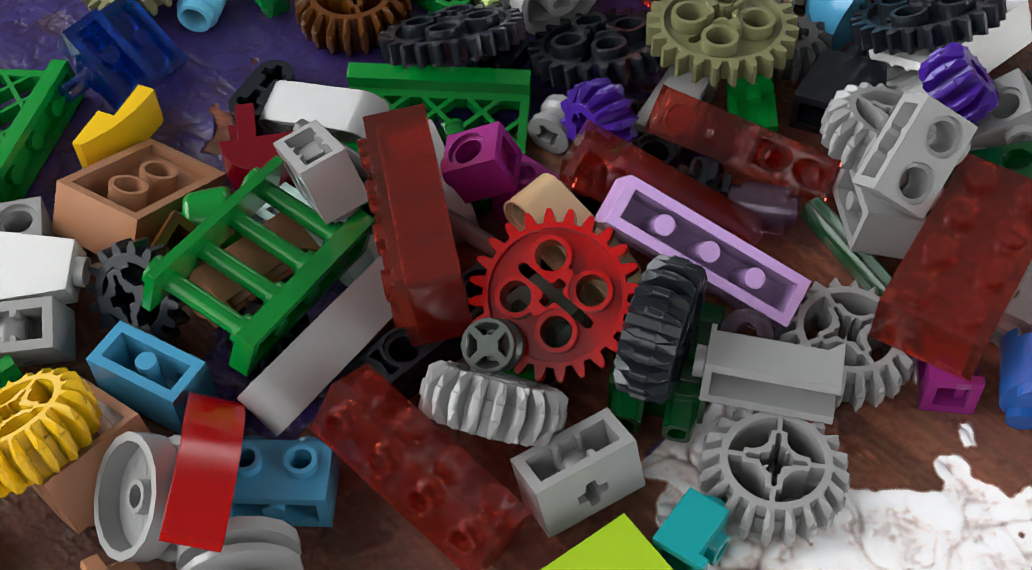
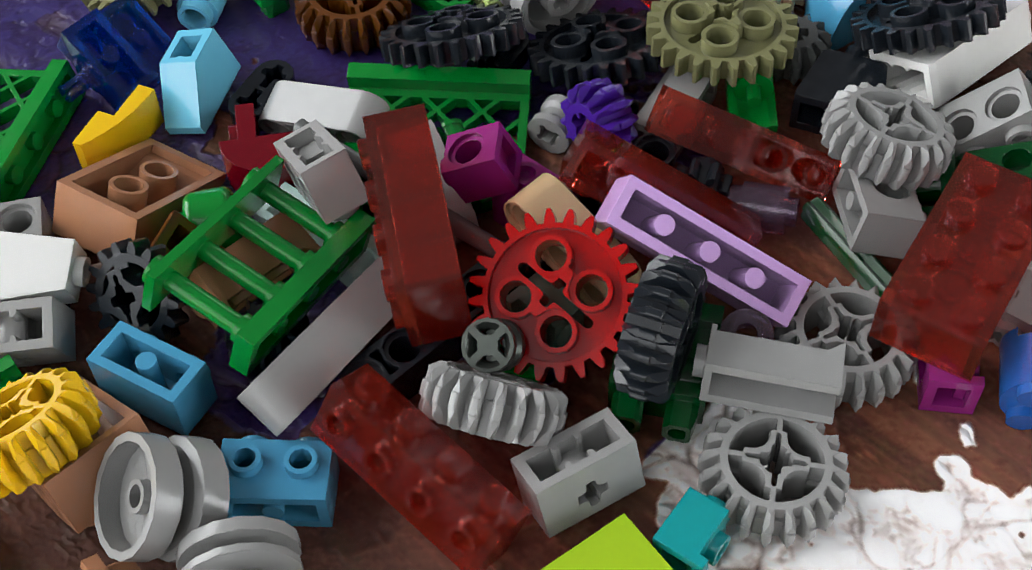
(195, 80): none -> medium azure slope
(204, 473): red slope -> none
(905, 146): light grey brick -> none
(959, 82): dark purple gear -> none

